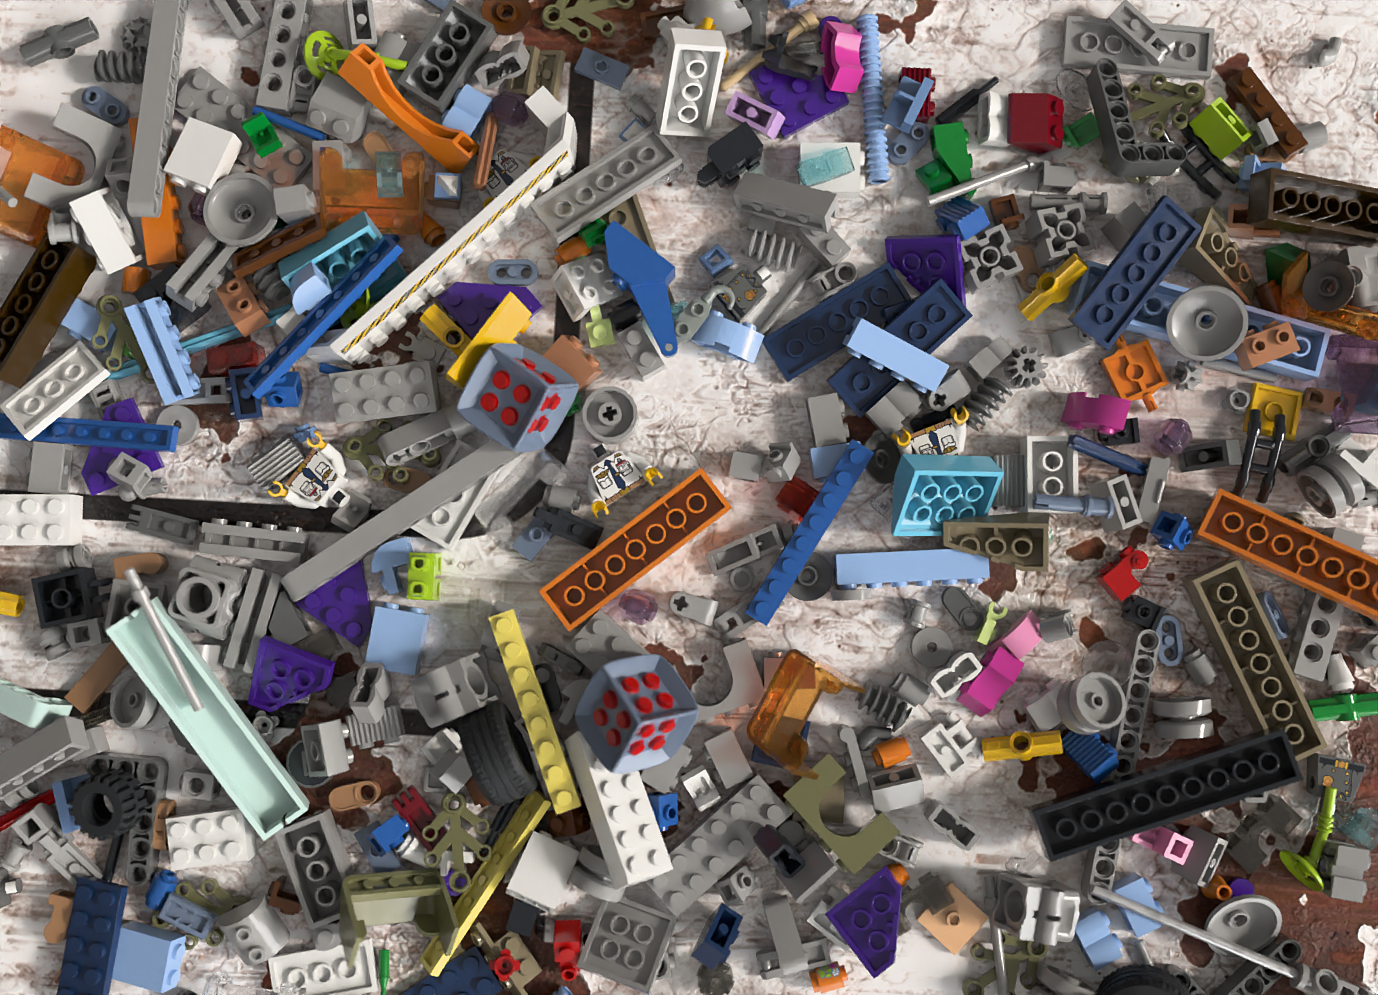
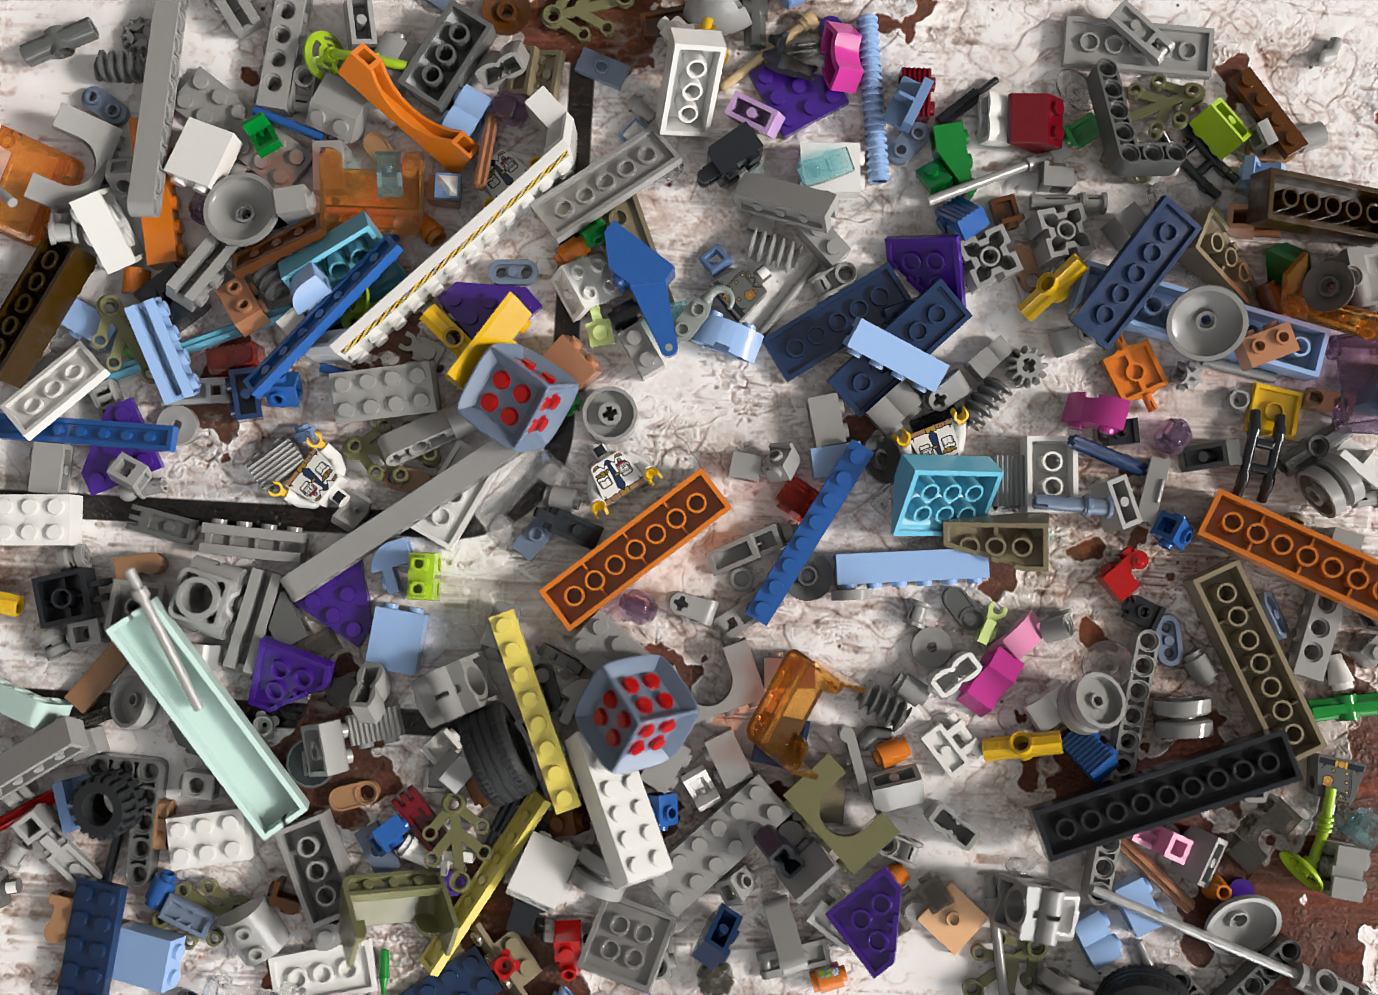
(1157, 875): none -> nougat axle

